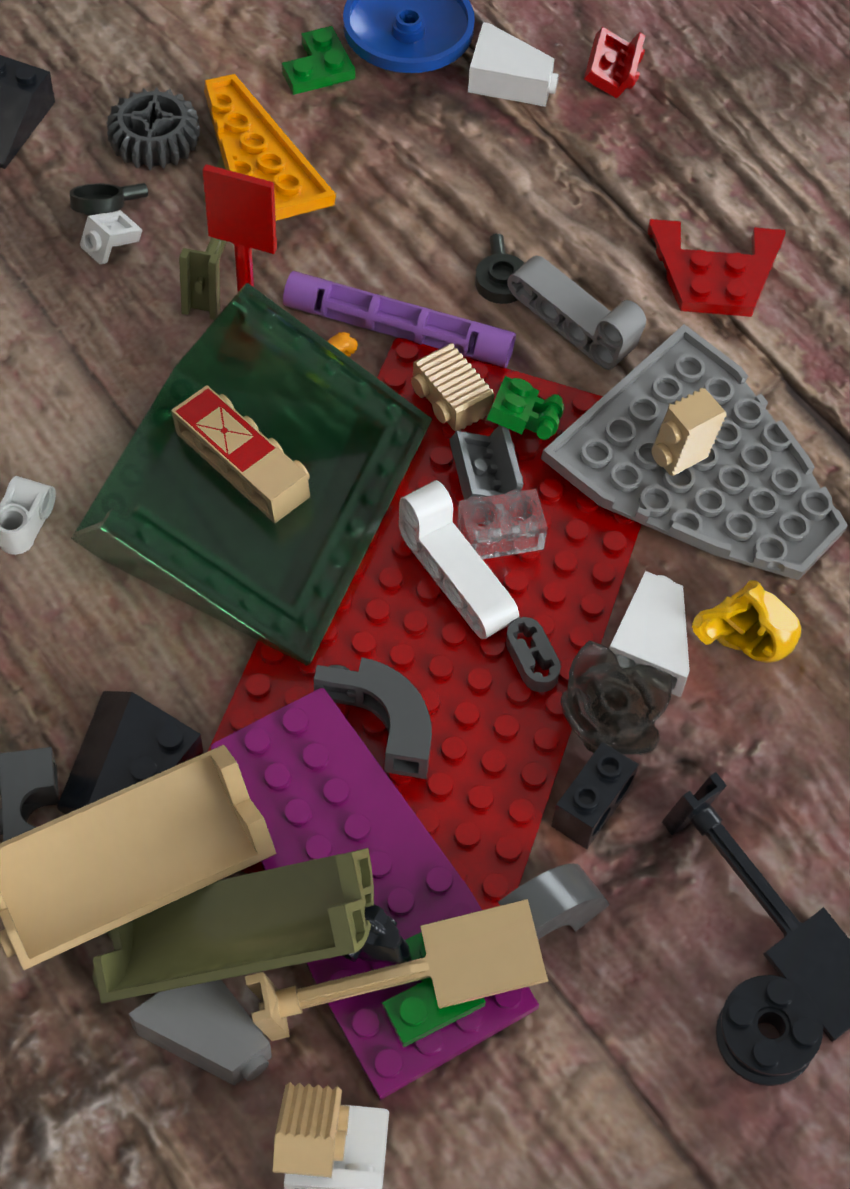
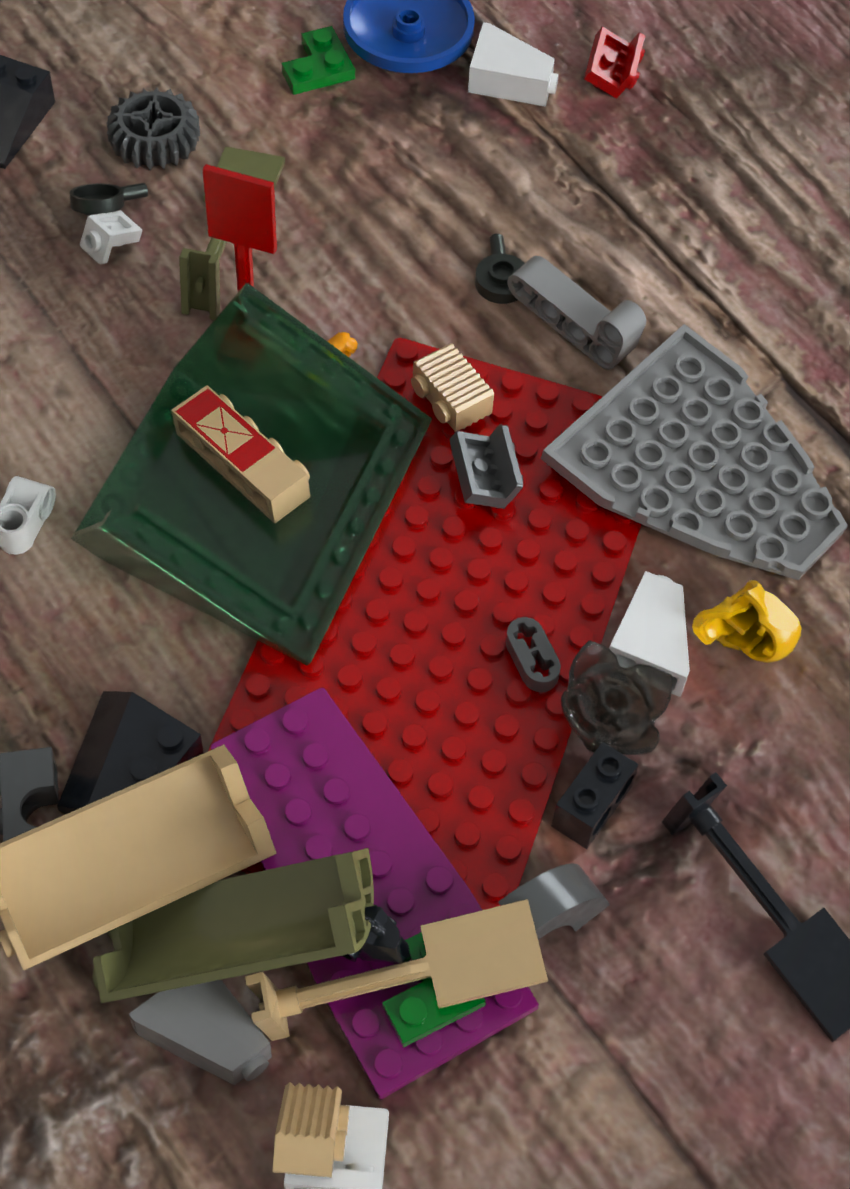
(260, 148): light orange wing -> none
(393, 702): dark grey arch -> none
(398, 318): medium lavender piece -> none
(453, 562): white beam -> none
(503, 532): clear brick -> none
(520, 409): green plate -> none
(688, 431): tan brick -> none
(716, 280): red wing -> none
(785, 1007): black wheel -> none

